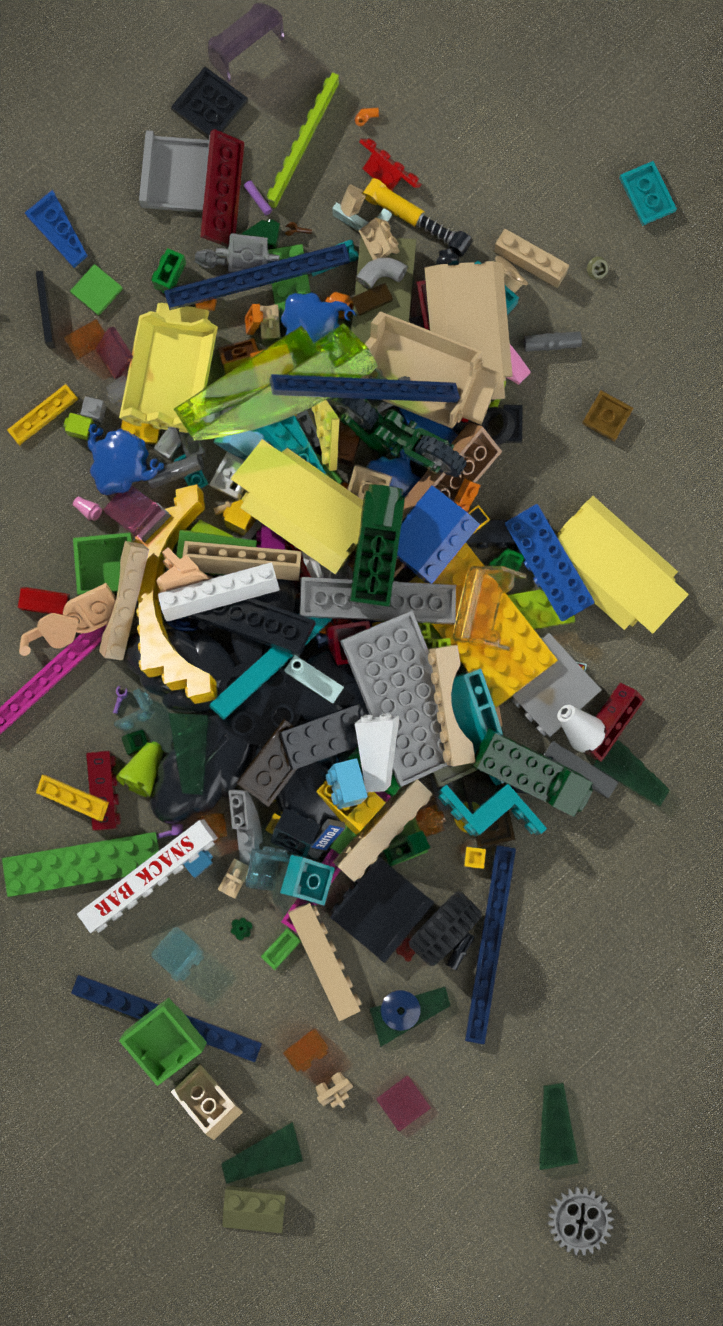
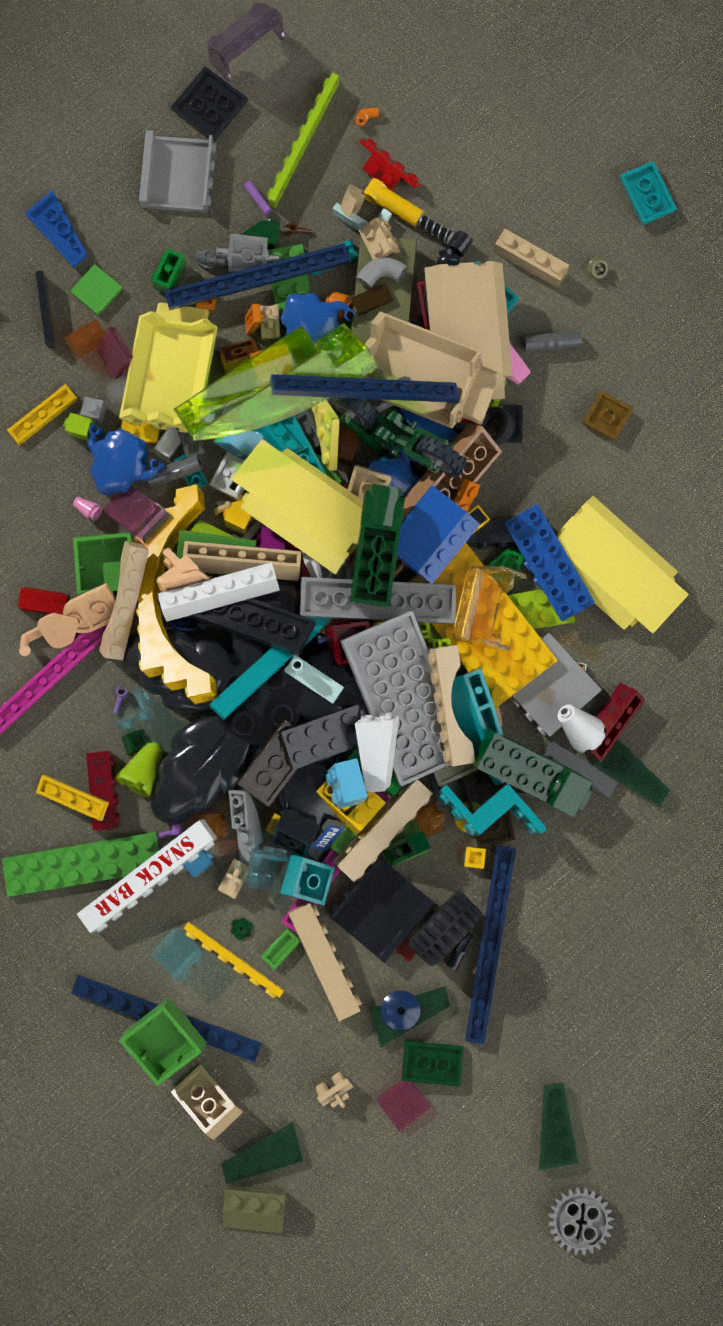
(190, 742): clear green wing -> none
(222, 188): dark red plate -> none
(240, 965): none -> yellow plate
(306, 1050): clear orange brick -> none
(432, 1063): none -> dark green tile
(512, 278): tan piece -> none

